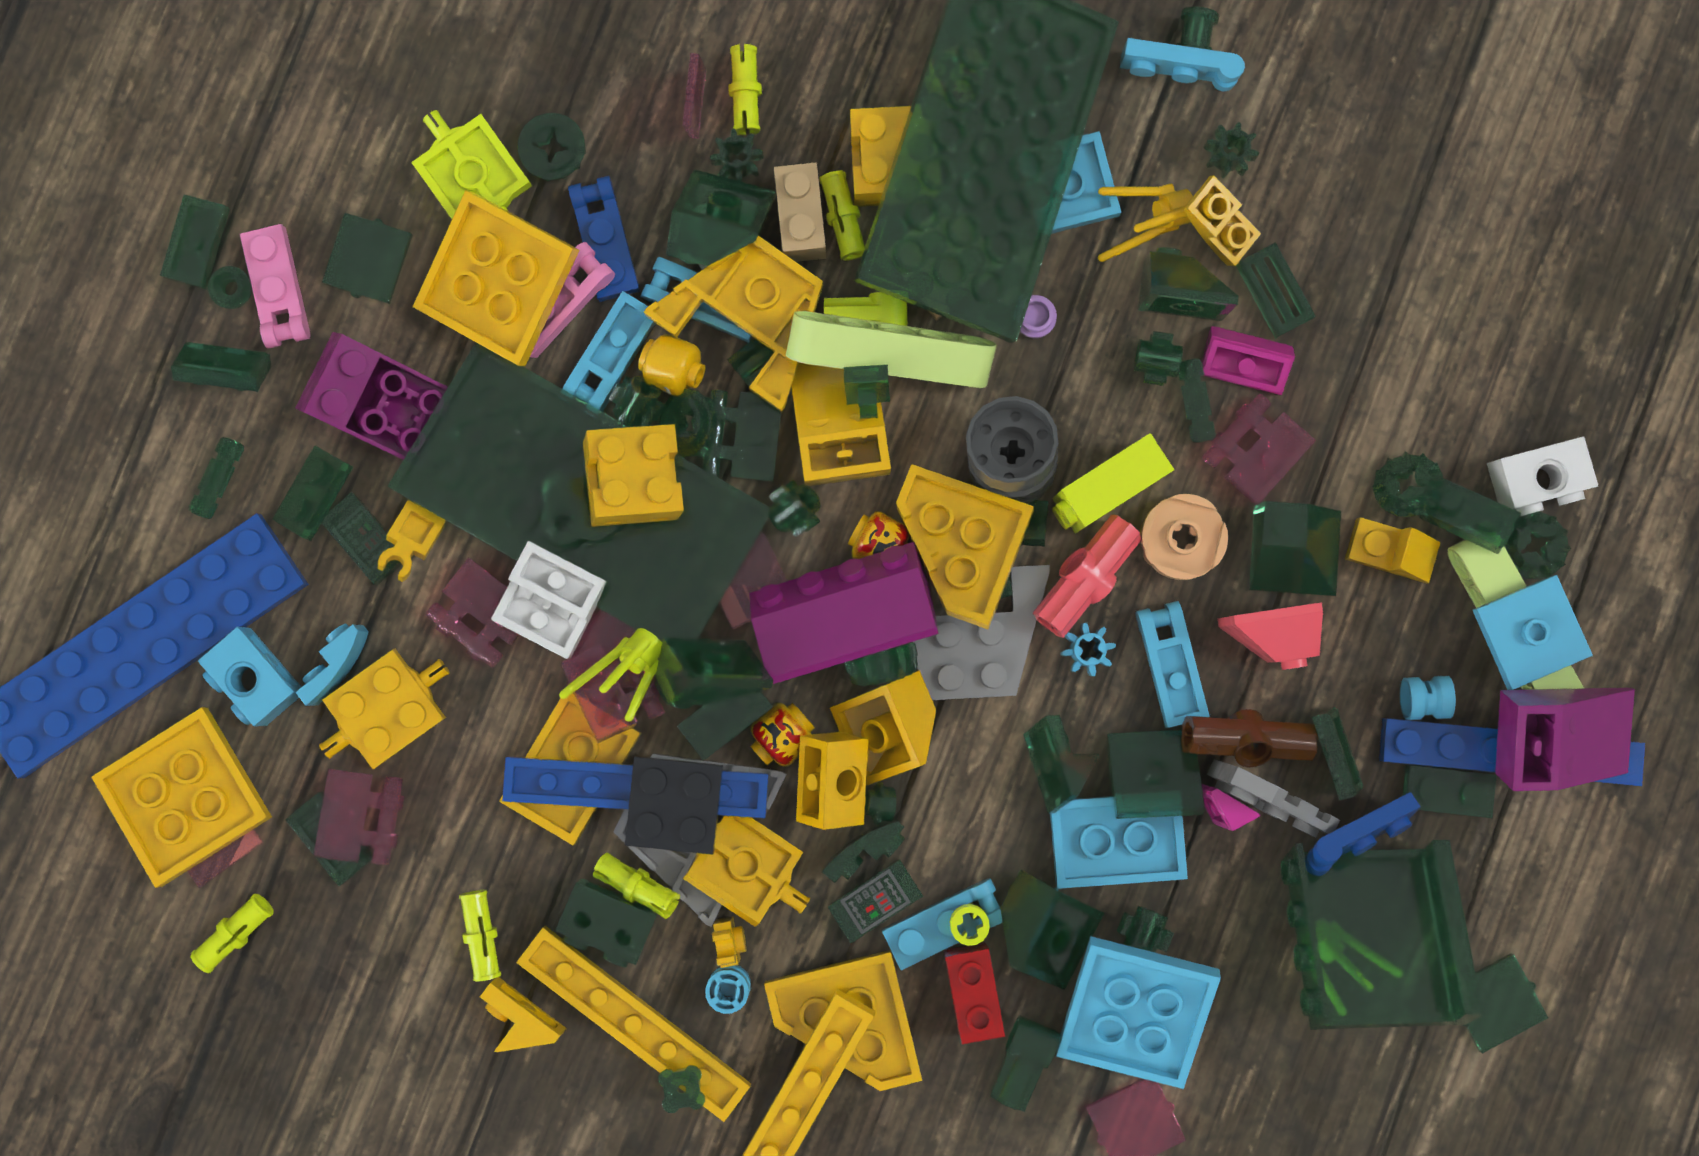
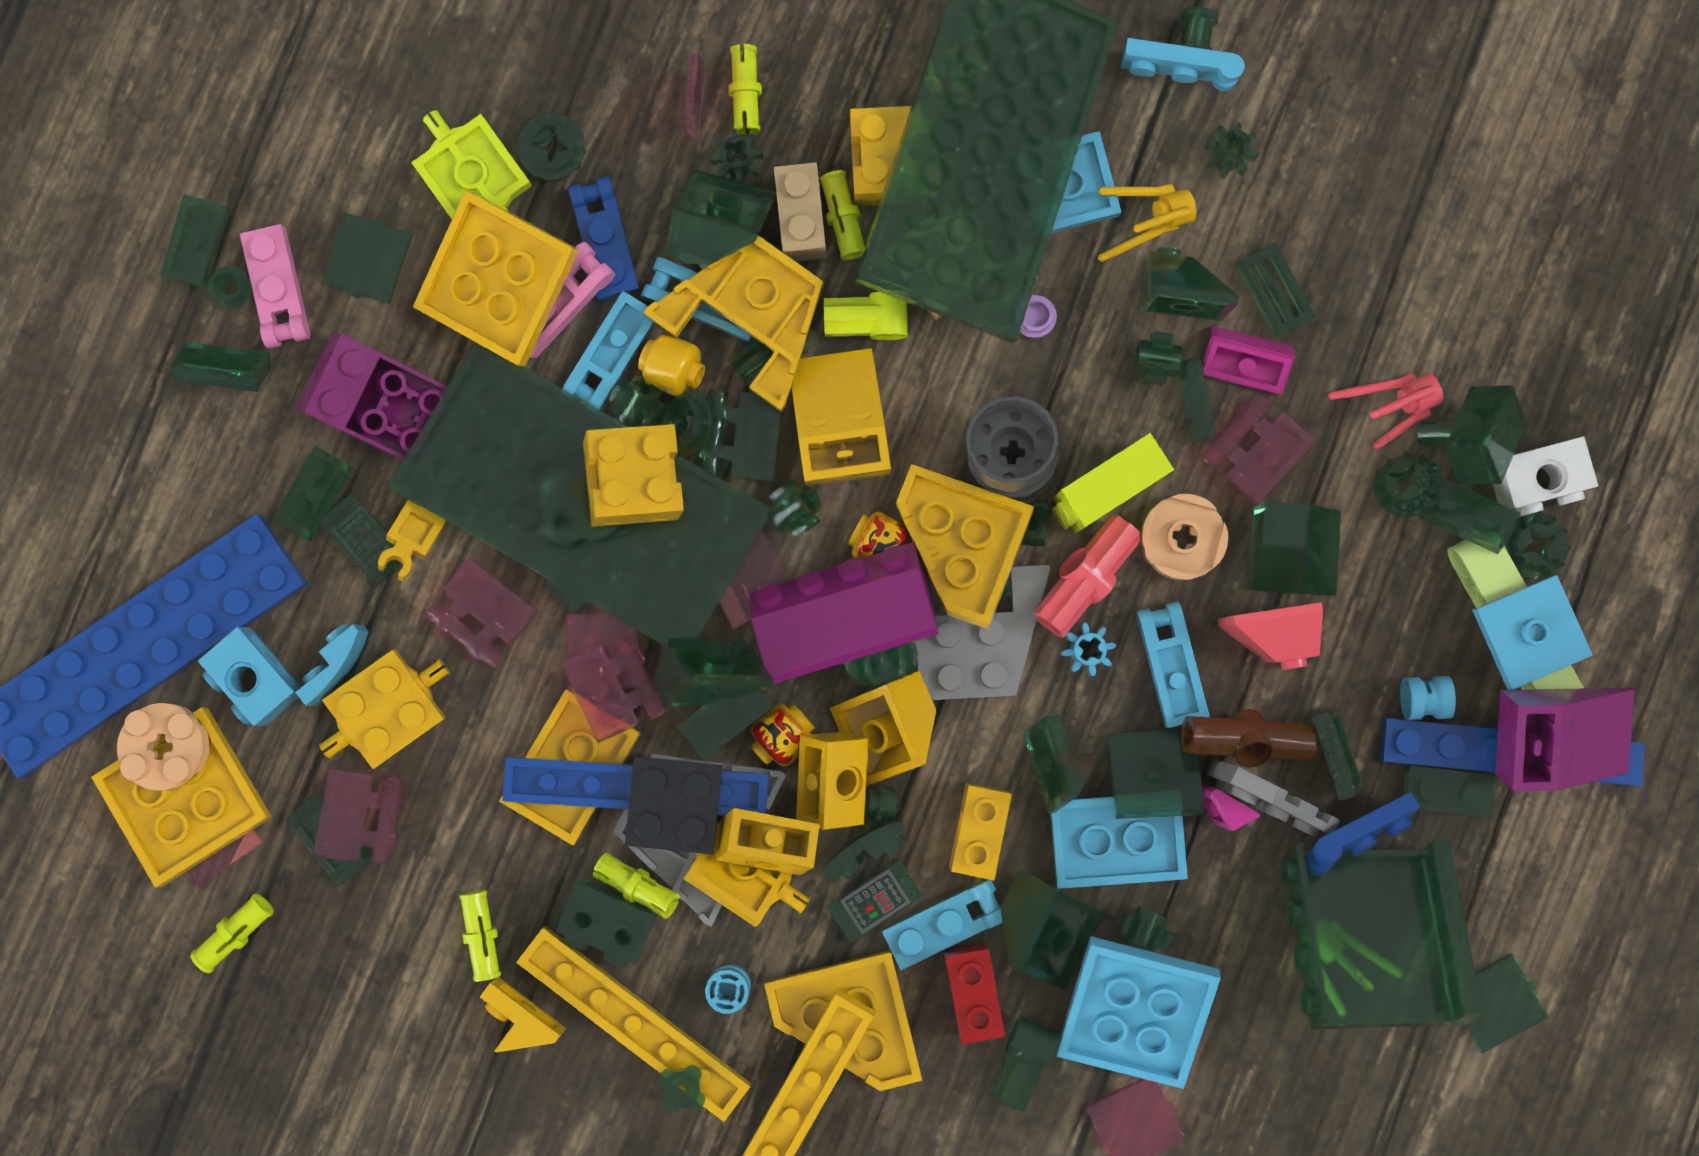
(137, 742): none -> light nougat plate
(216, 477): clear green axle -> none
(549, 600): white slope -> none
(636, 654): neon yellow plant -> none
(728, 941): yellow plate -> none
(767, 841): none -> yellow brick
(867, 387): clear green tile -> none
(906, 349): yellowish green beam -> none
(980, 831): none -> yellow brick
(981, 929): neon yellow bush -> none
(1220, 222): yellow slope -> none
(1393, 550): yellow slope -> none
(1415, 397): none -> coral plant
(1481, 436): none -> clear green brick

